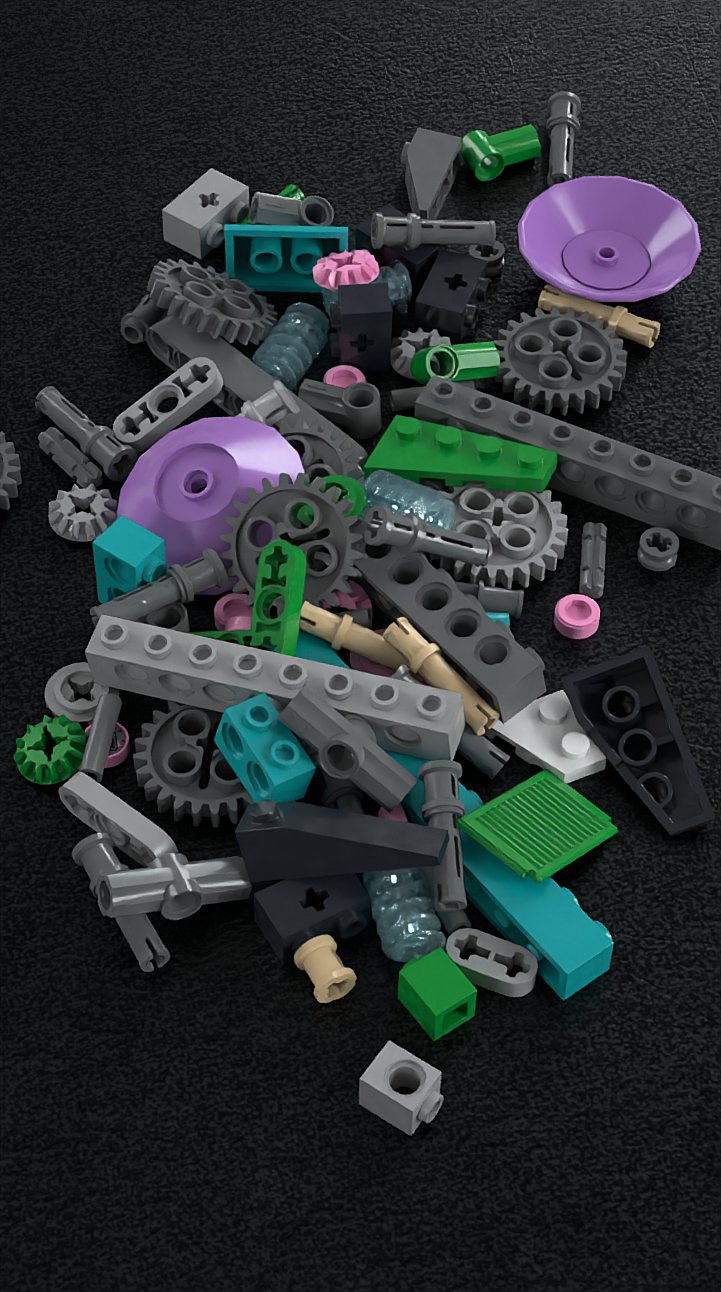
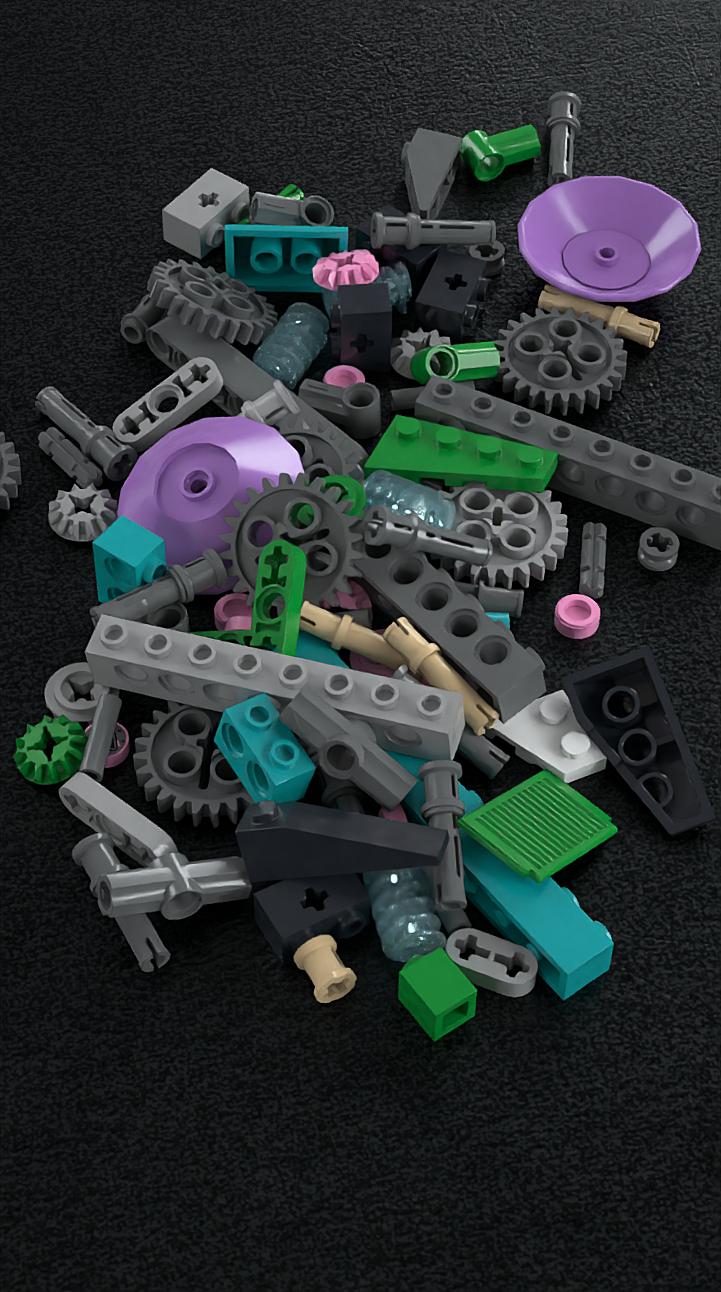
(397, 1069): light grey brick -> none

